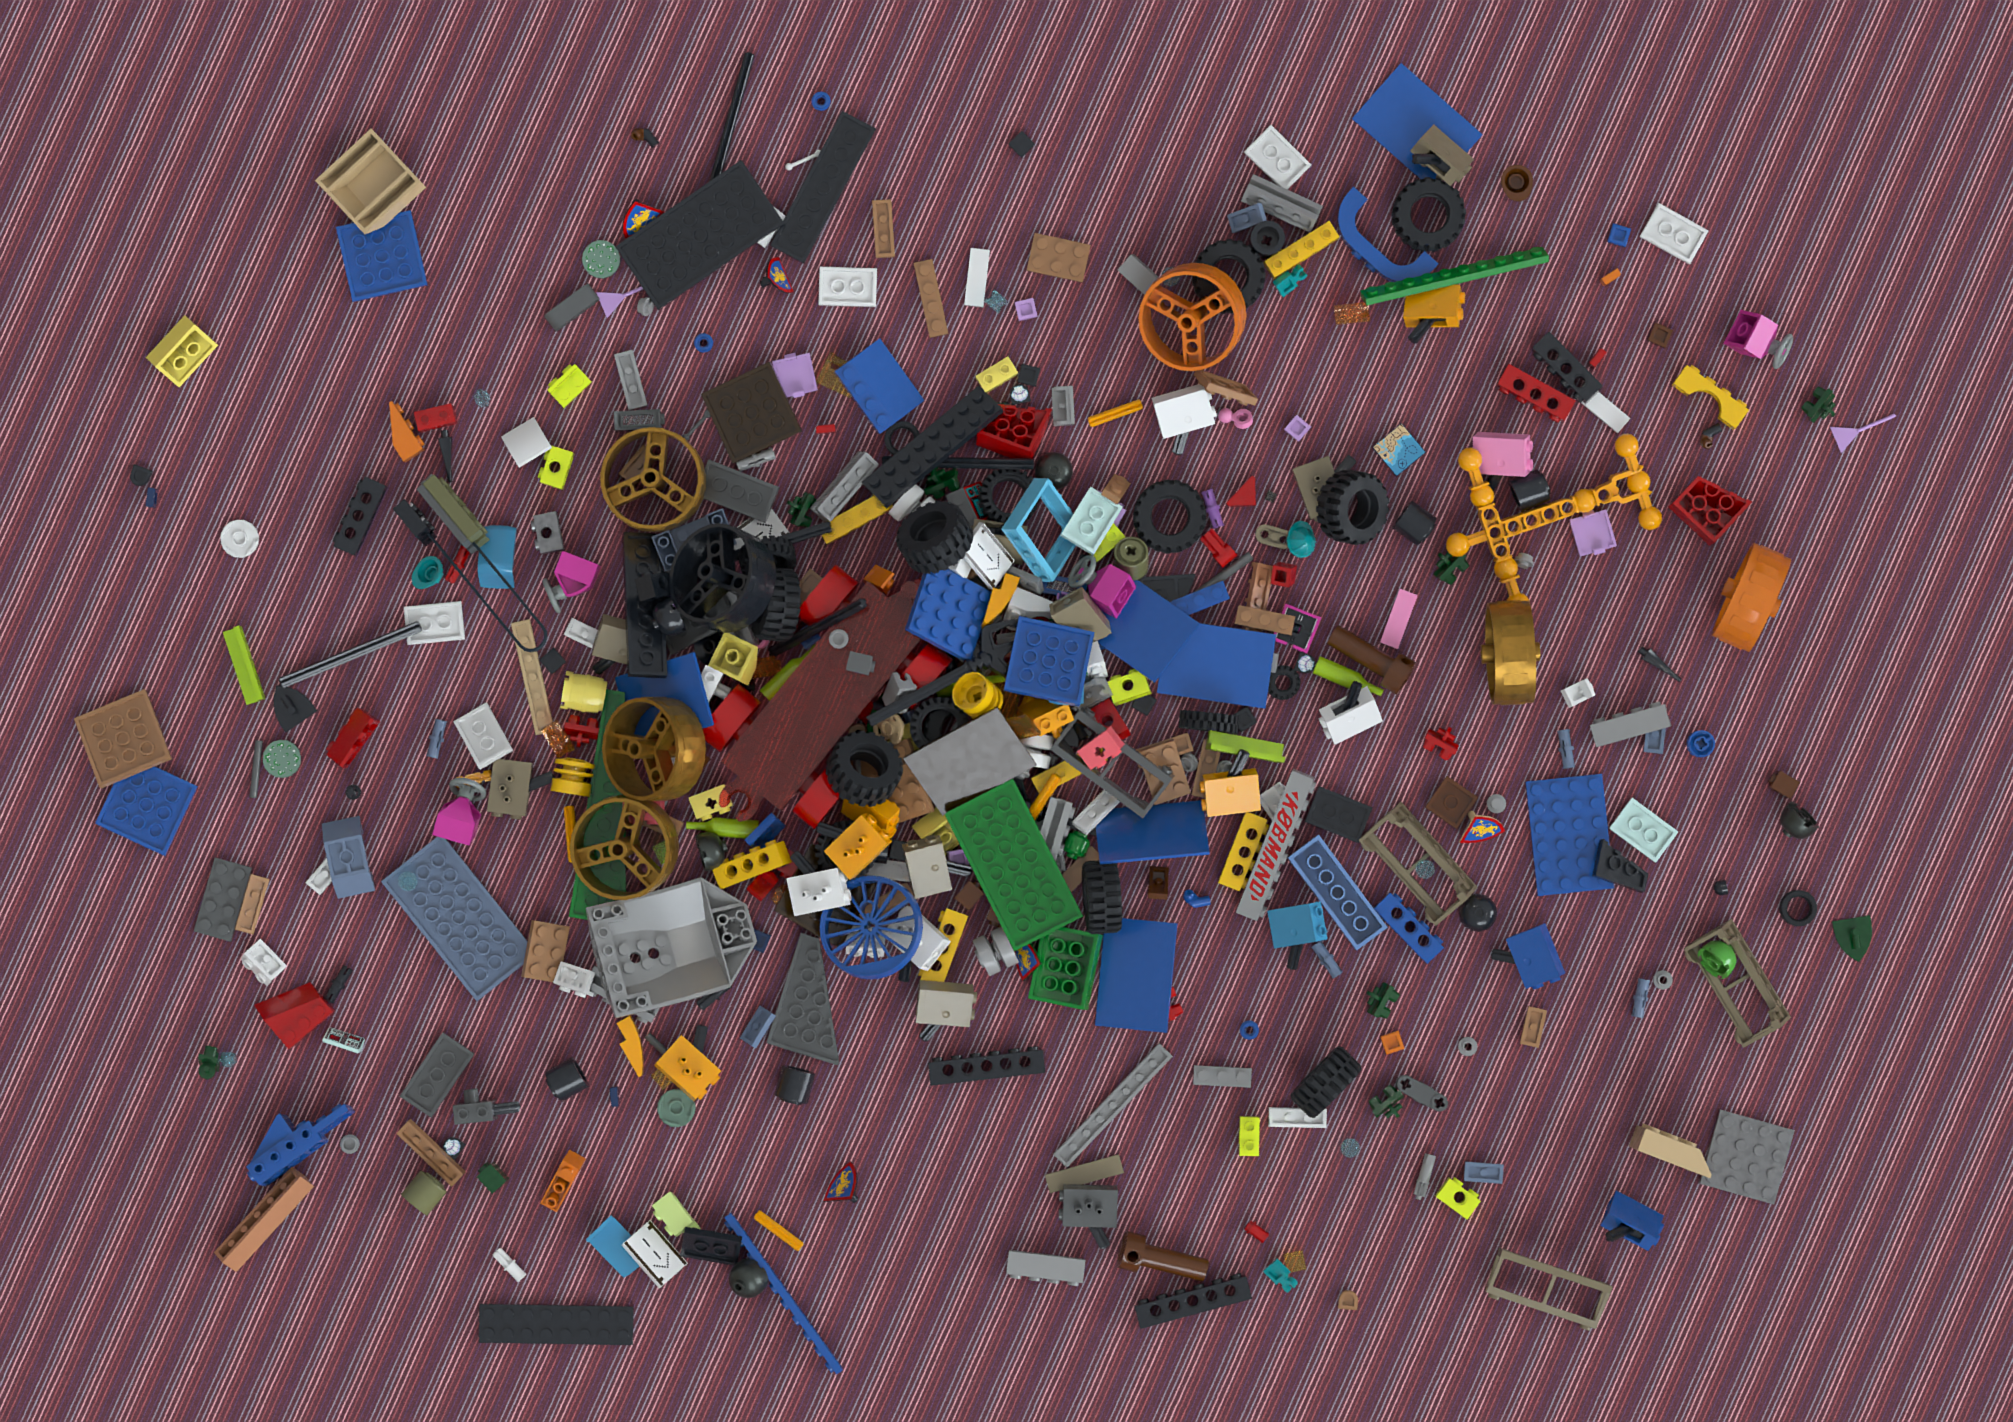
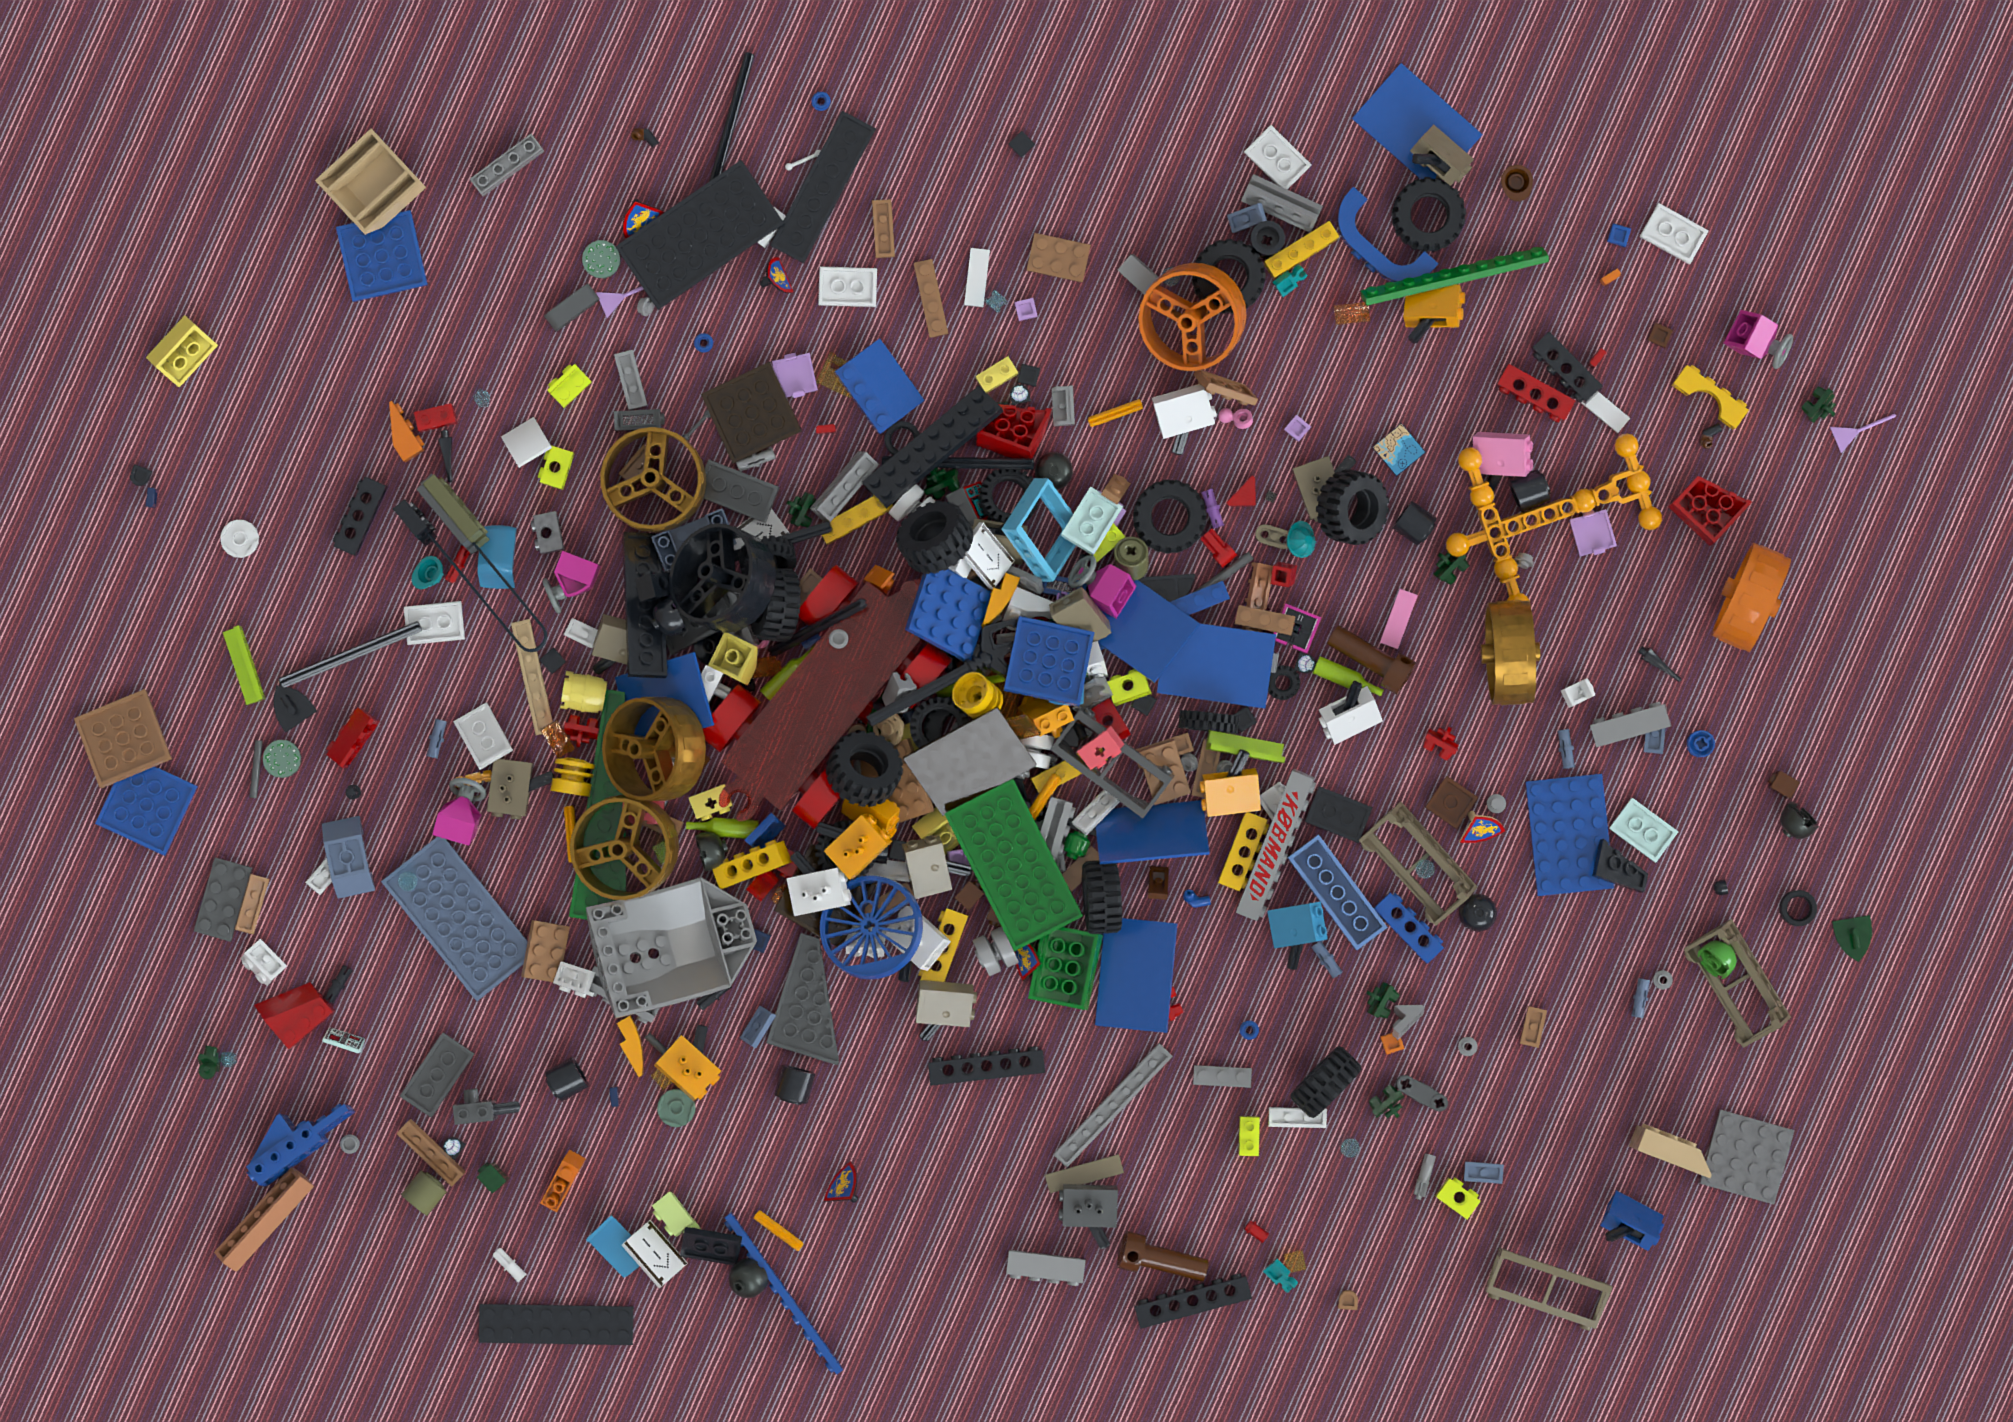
(507, 165): none -> light grey brick
(860, 663): dark grey brick -> none
(1409, 1015): none -> light grey slope
(1533, 955): blue piece -> none

